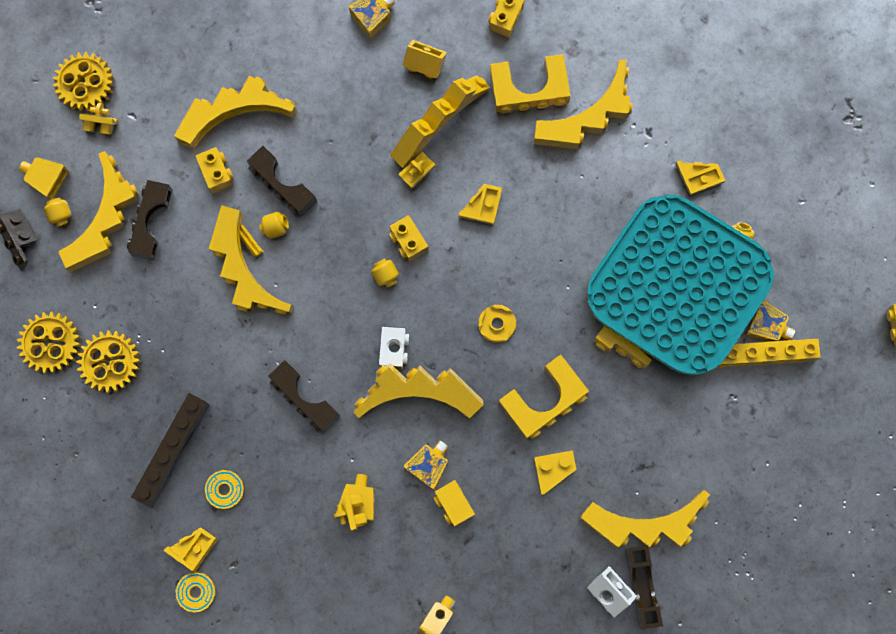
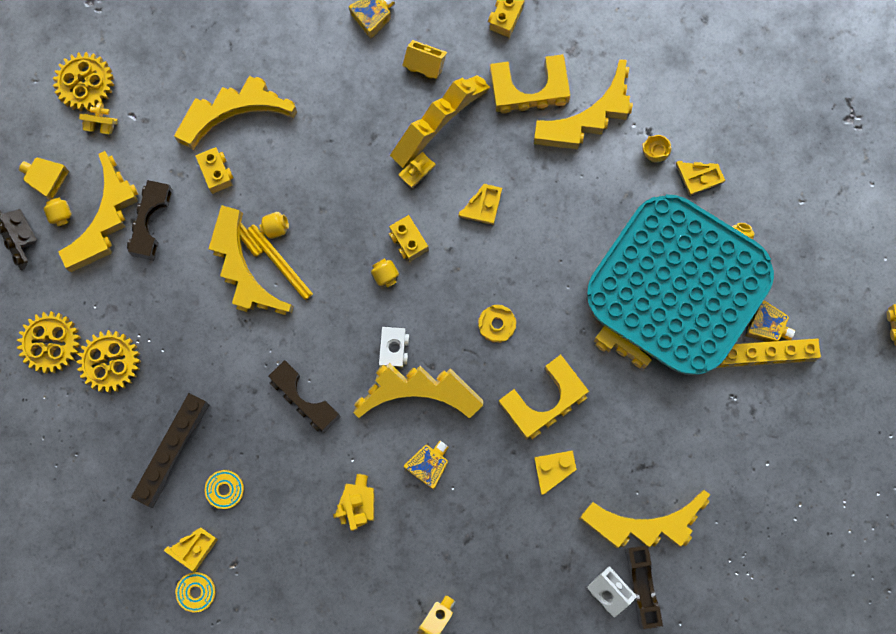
(278, 260): none -> yellow axle
(297, 197): dark brown arch -> none
(454, 504): yellow brick -> none
(656, 148): none -> yellow hair

